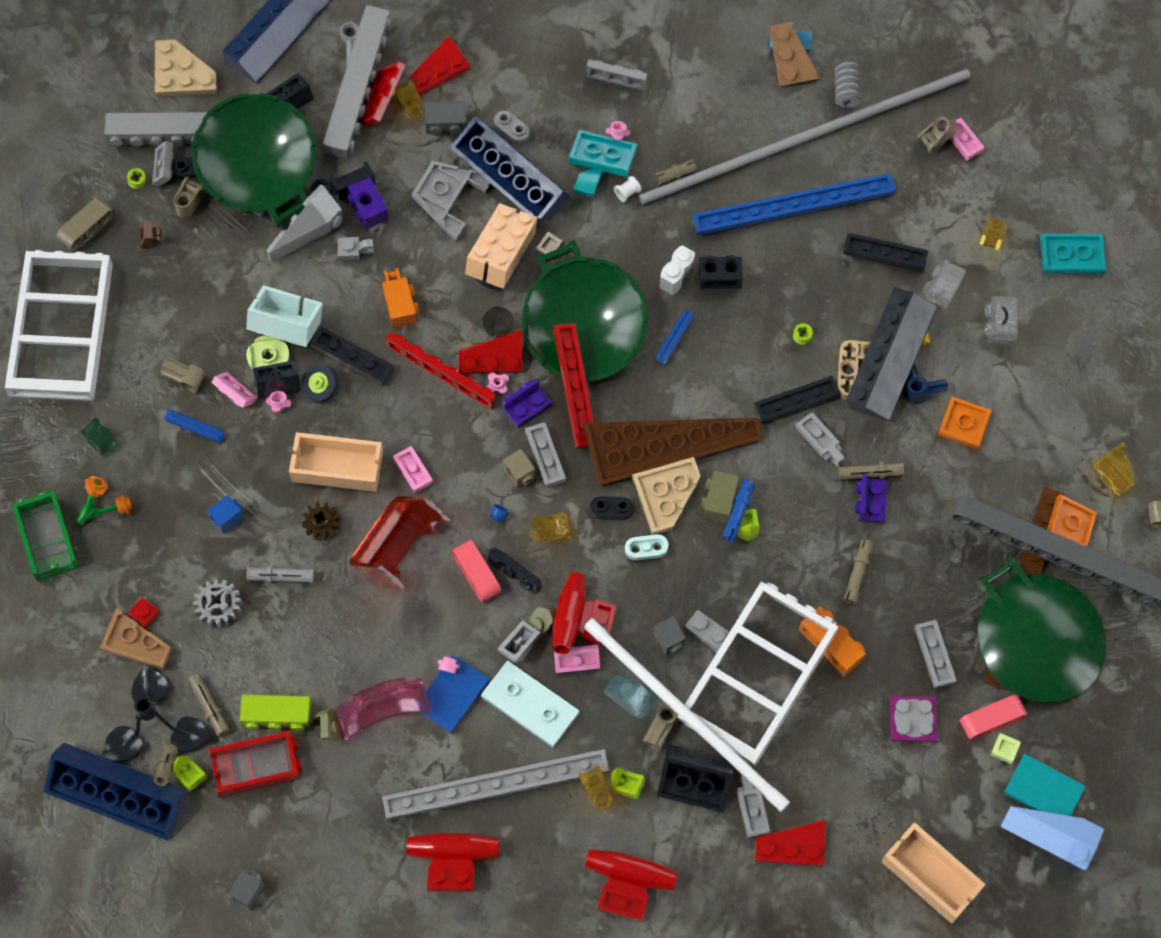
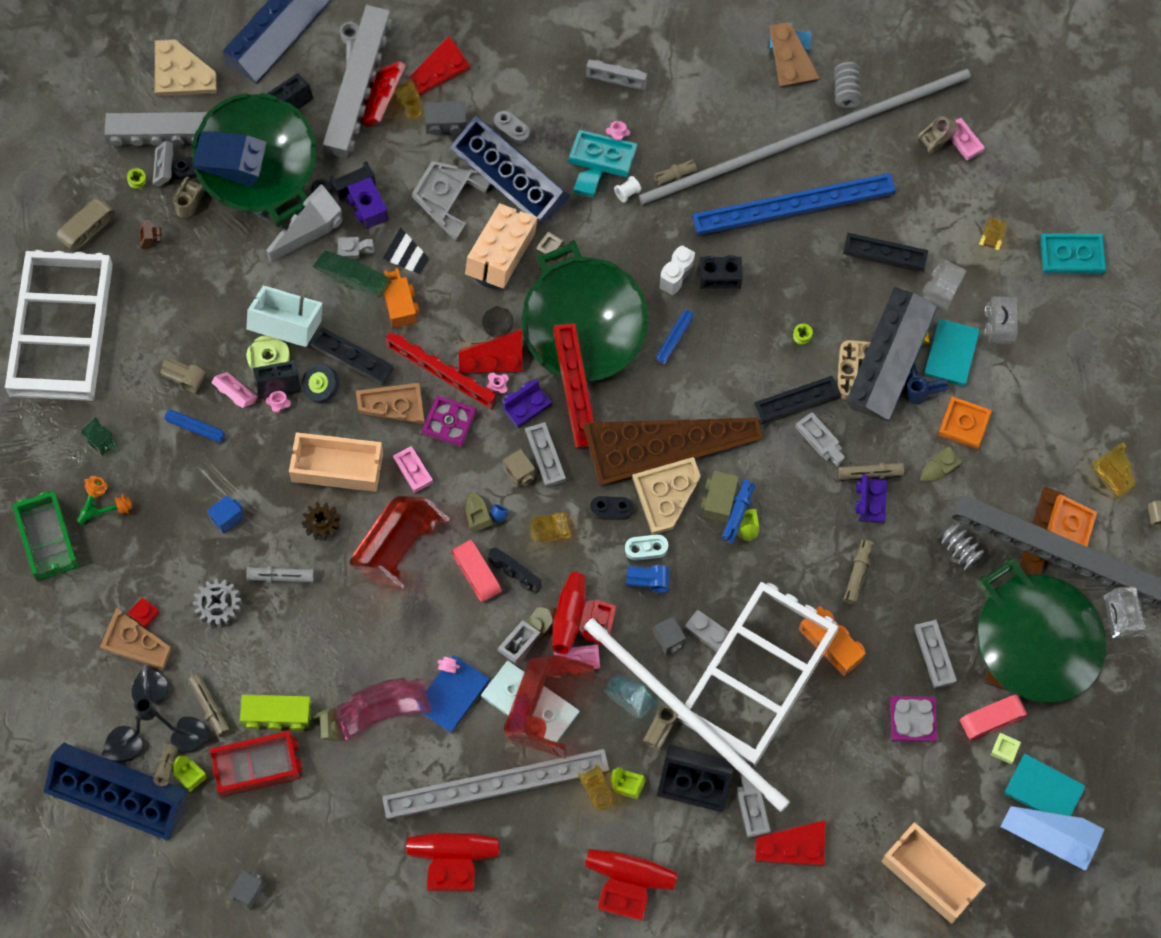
(230, 156): none -> dark blue slope
(352, 273): none -> clear green slope
(392, 402): none -> medium nougat wing
(406, 253): none -> sticker
(449, 421): none -> magenta piece
(477, 513): none -> olive plate
(521, 723): none -> clear red windscreen
(654, 578): none -> blue piece
(941, 465): none -> olive plate
(951, 352): none -> teal tile
(961, 546): none -> light grey piece
(1124, 612): none -> clear brick

